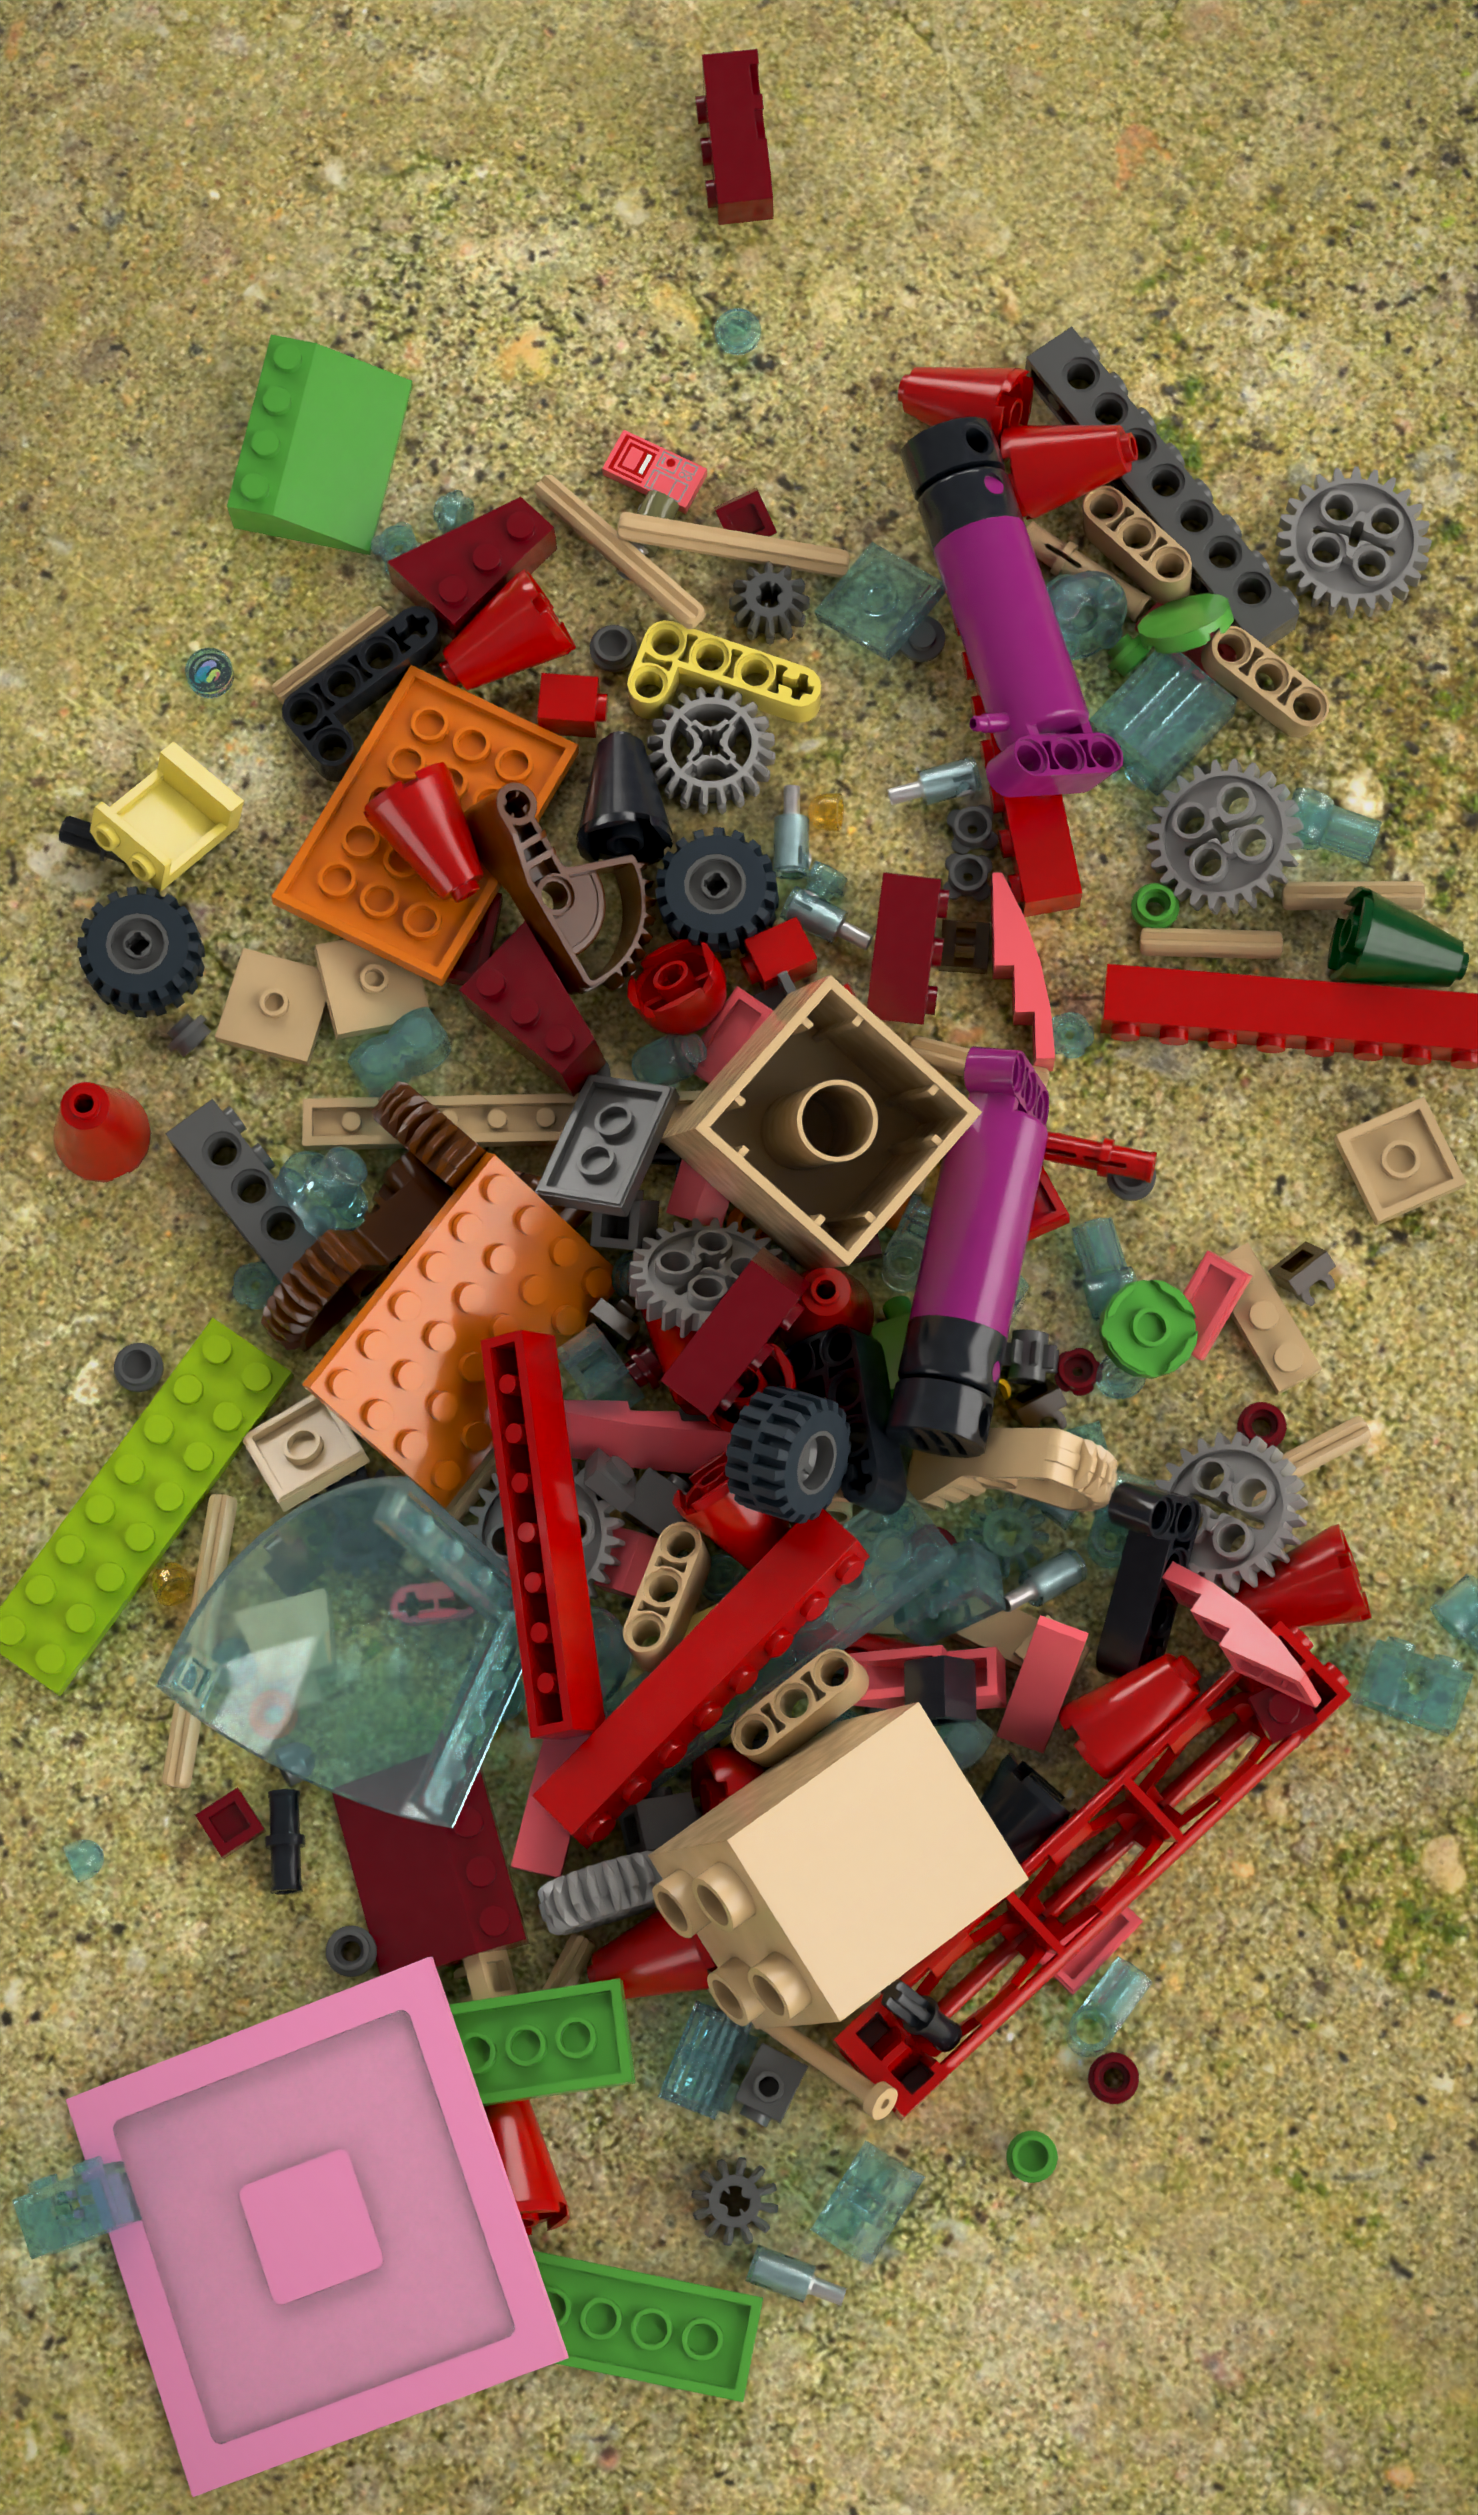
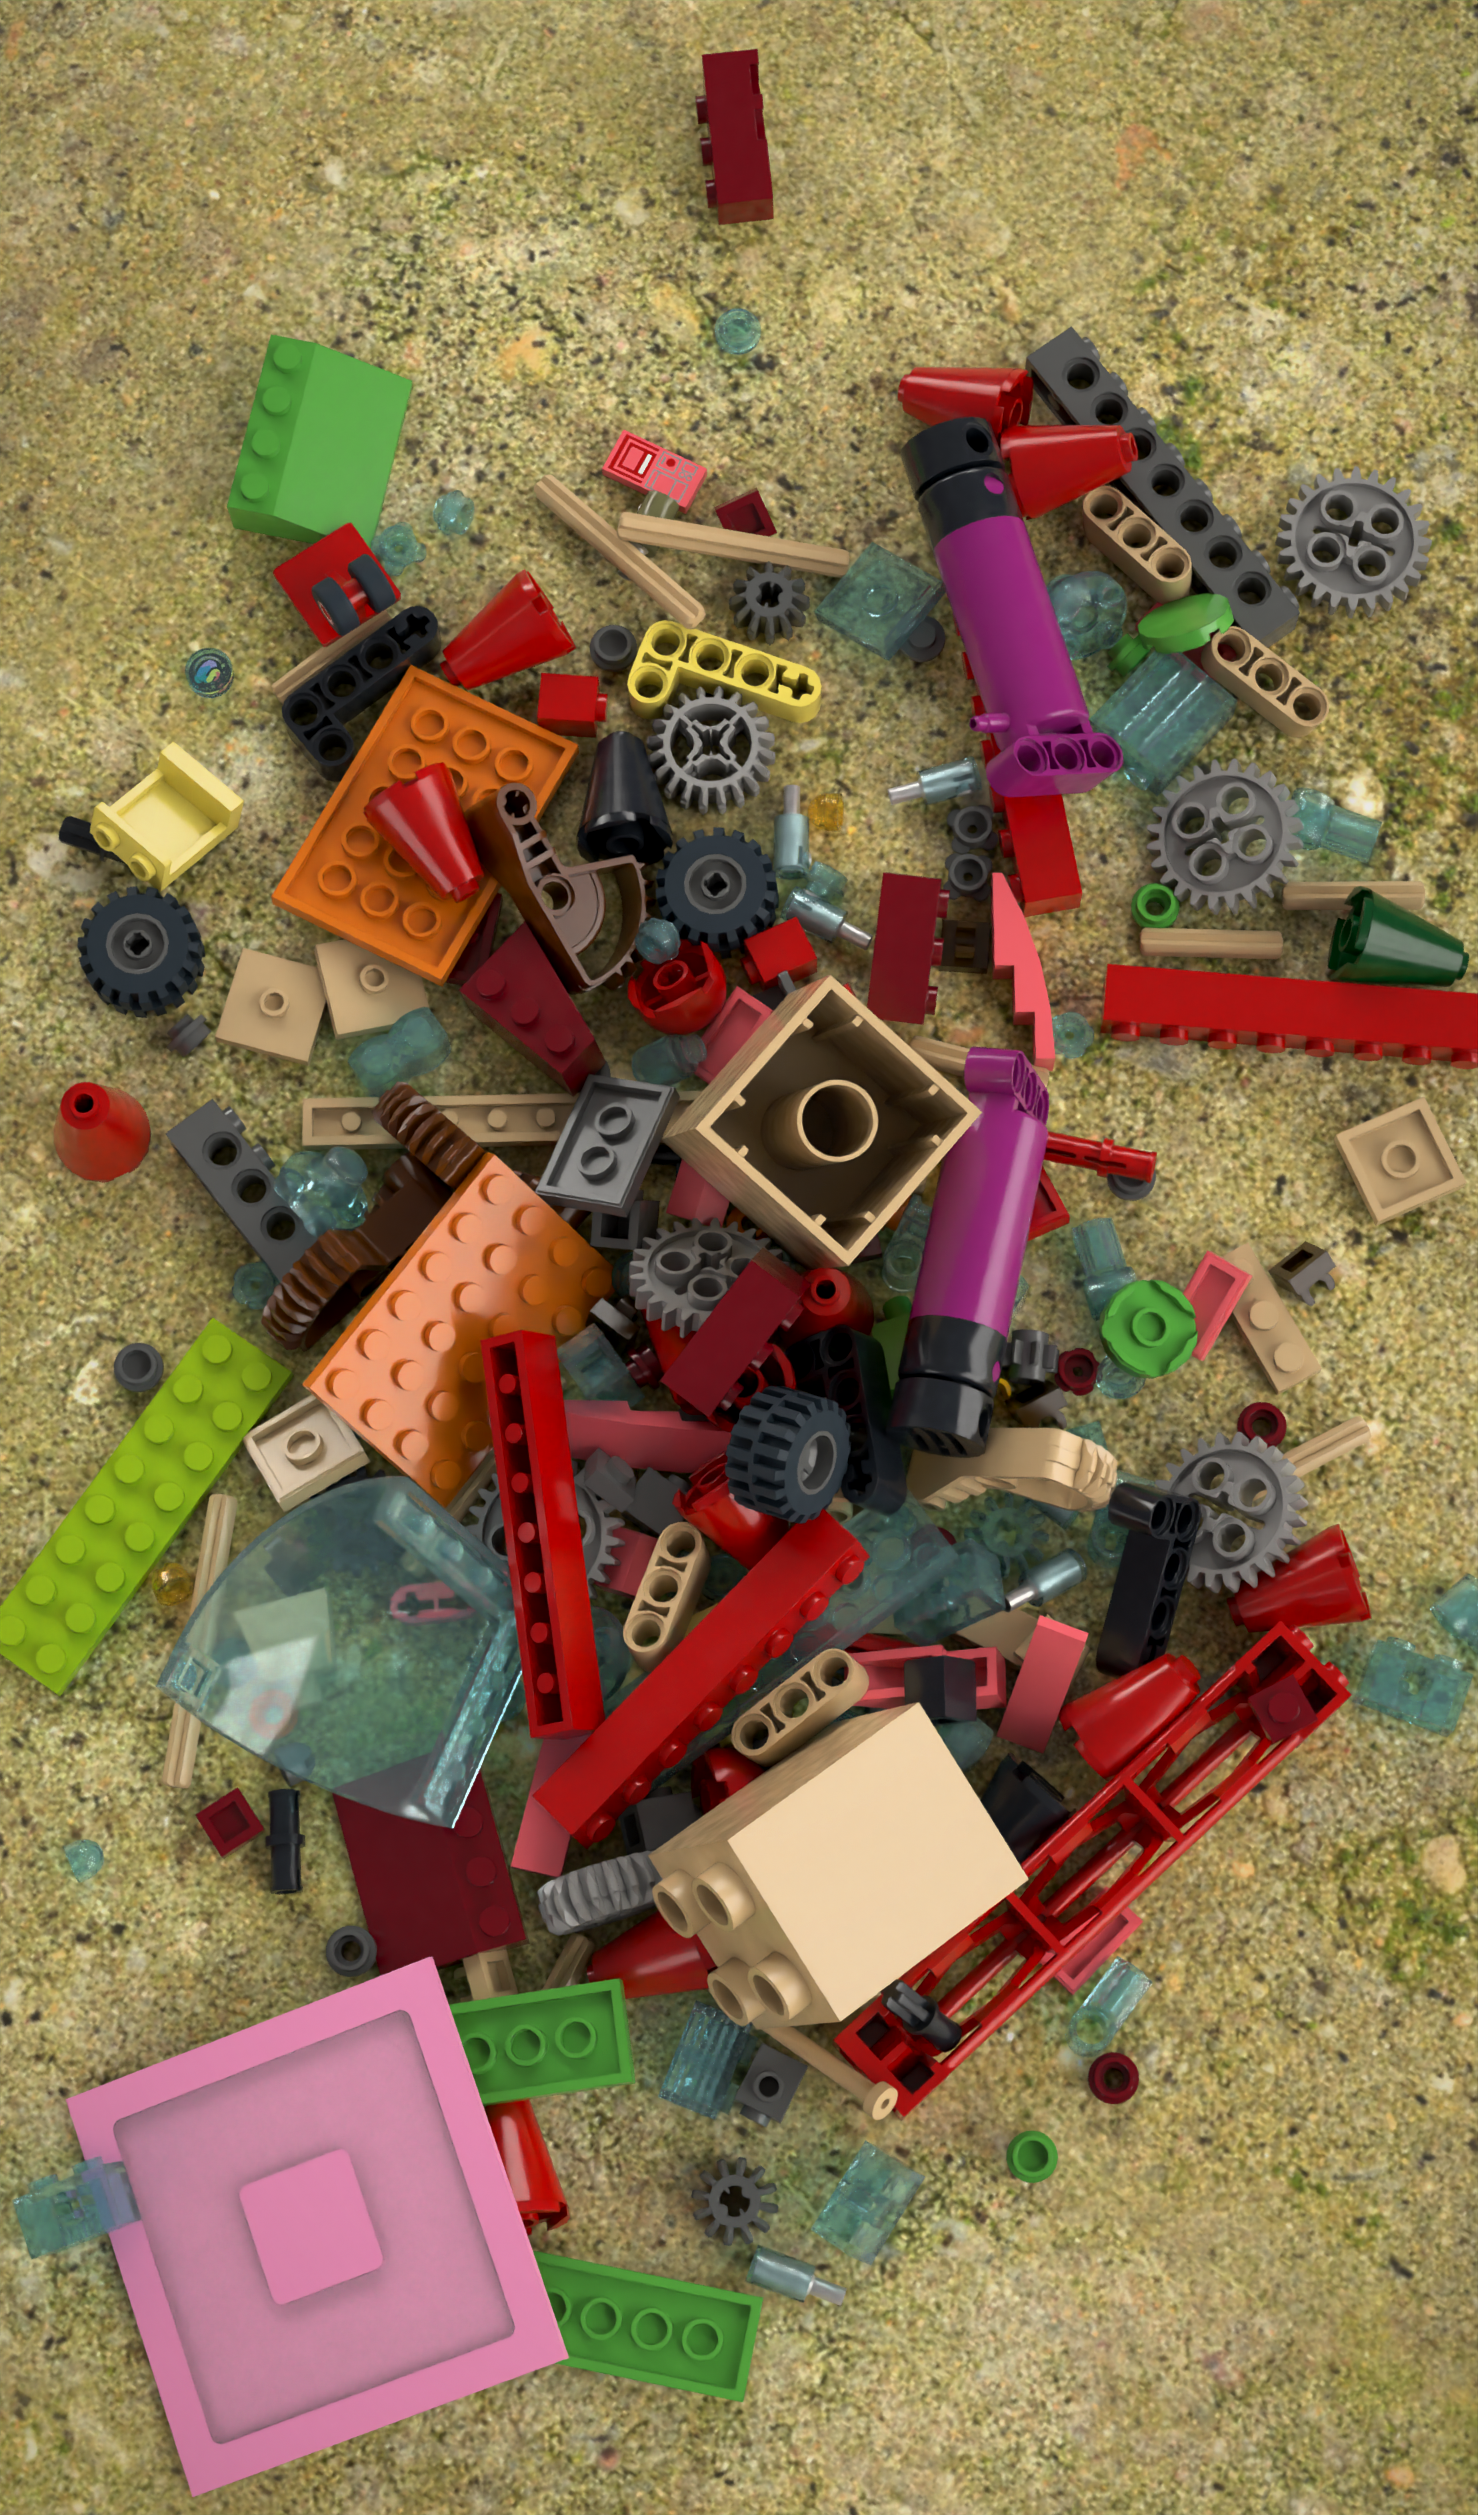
(337, 584): none -> red plate
(473, 562): dark red wedge -> none
(657, 940): none -> clear light blue plate
(1043, 541): tan pin -> none
(1241, 1635): coral slope -> none

